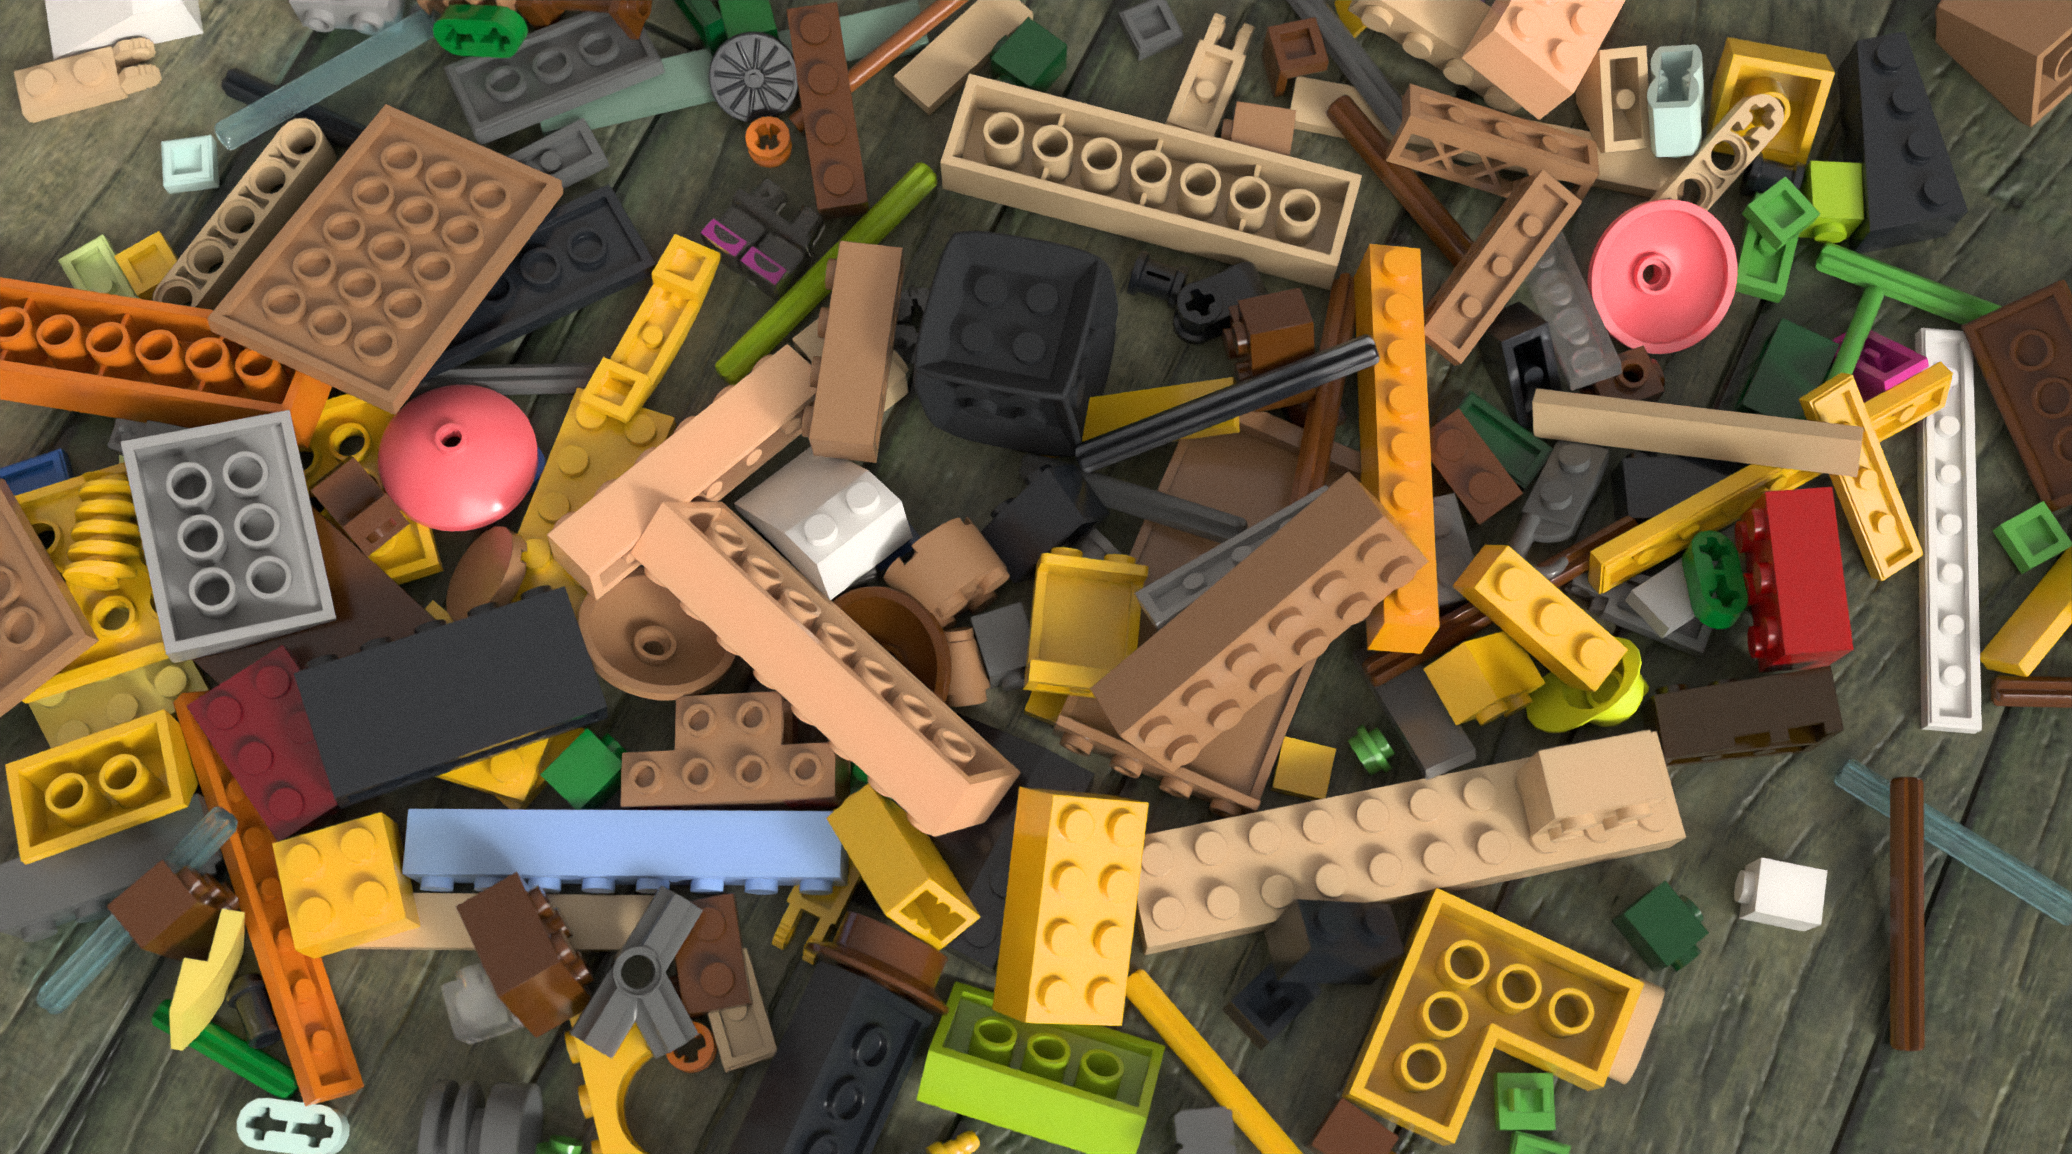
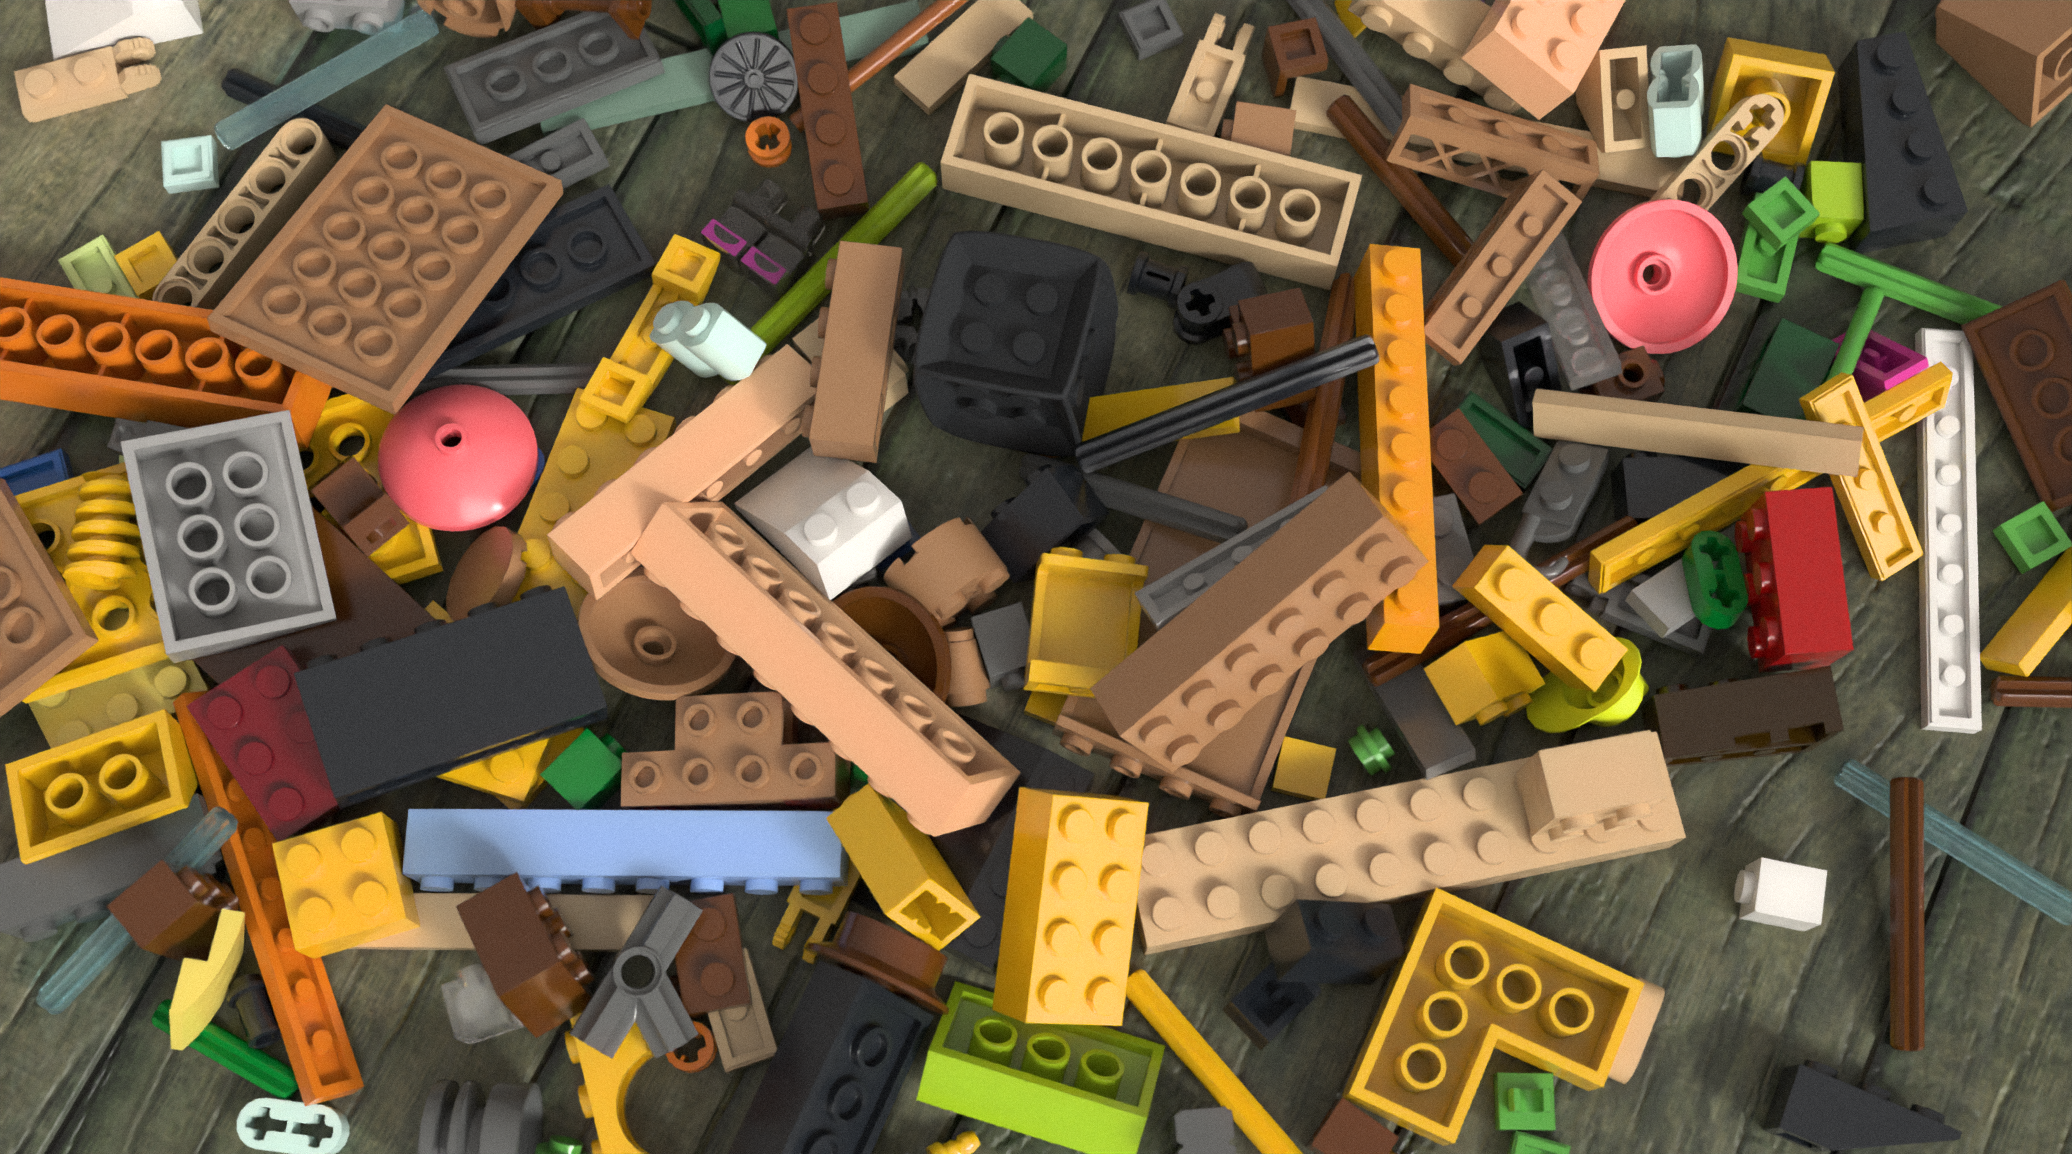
(480, 30): green beam -> none
(707, 340): none -> light aqua brick
(1663, 928): dark green brick -> none
(1832, 1115): none -> black slope

